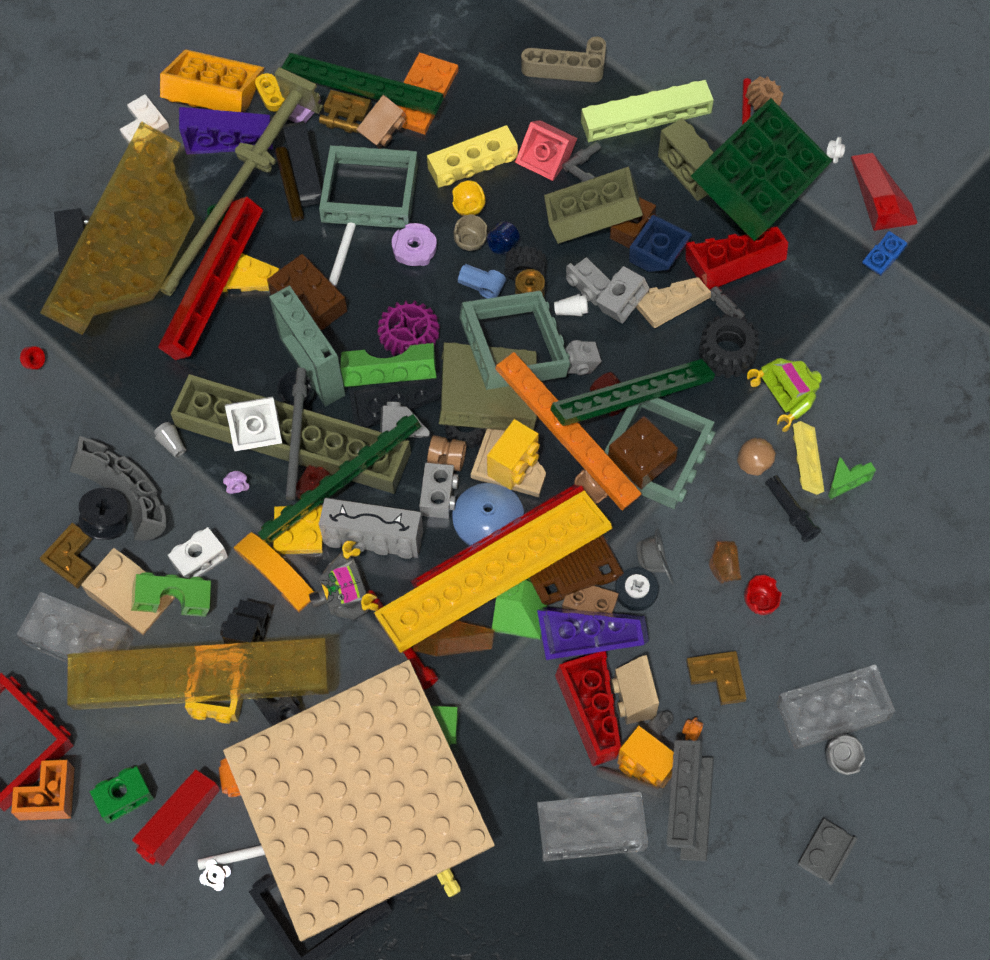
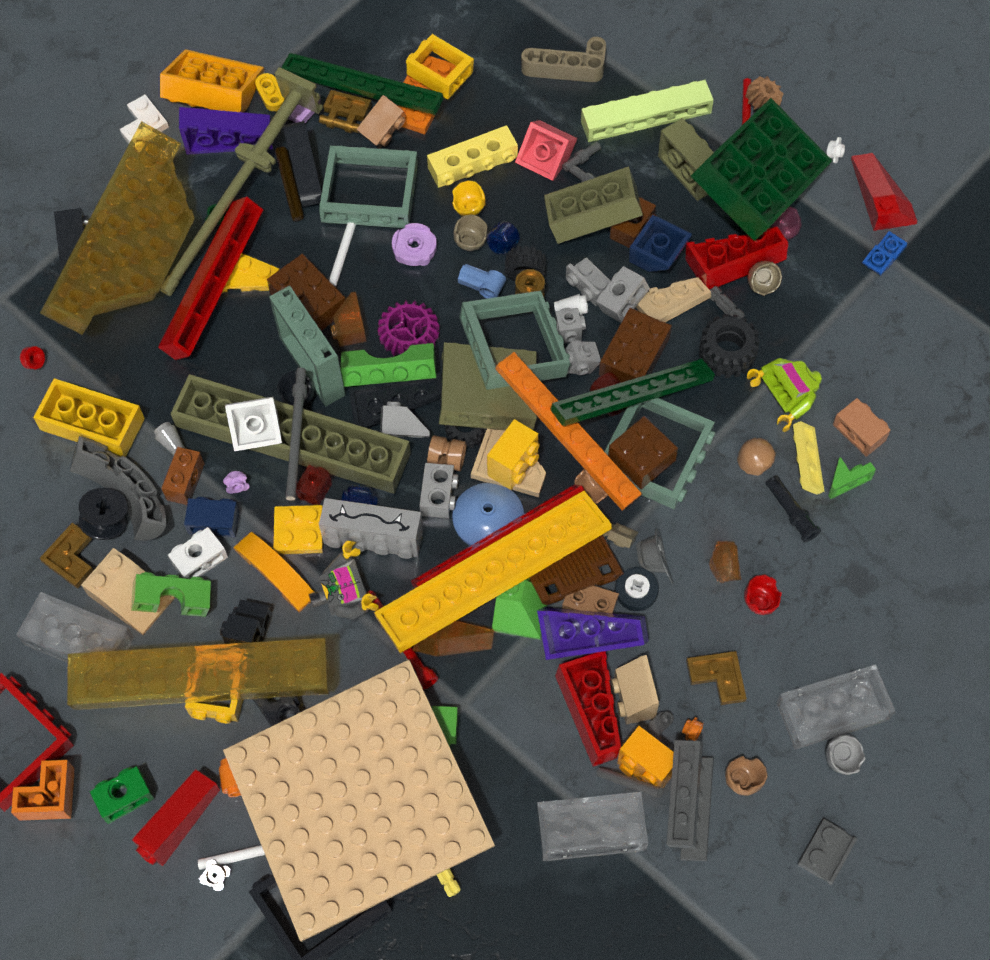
(77, 412): none -> yellow brick
(183, 475): none -> dark orange brick
(218, 515): none -> dark blue brick
(331, 484): dark green plate -> none
(348, 323): none -> clear orange slope
(359, 494): none -> clear blue head
(431, 79): none -> yellow window
(569, 324): none -> light grey brick
(621, 535): none -> dark tan plate
(635, 346): none -> reddish brown brick
(745, 775): none -> medium nougat hair
(764, 277): none -> dark tan hair
(788, 223): none -> clear pink hair
(862, 427): none -> nougat brick

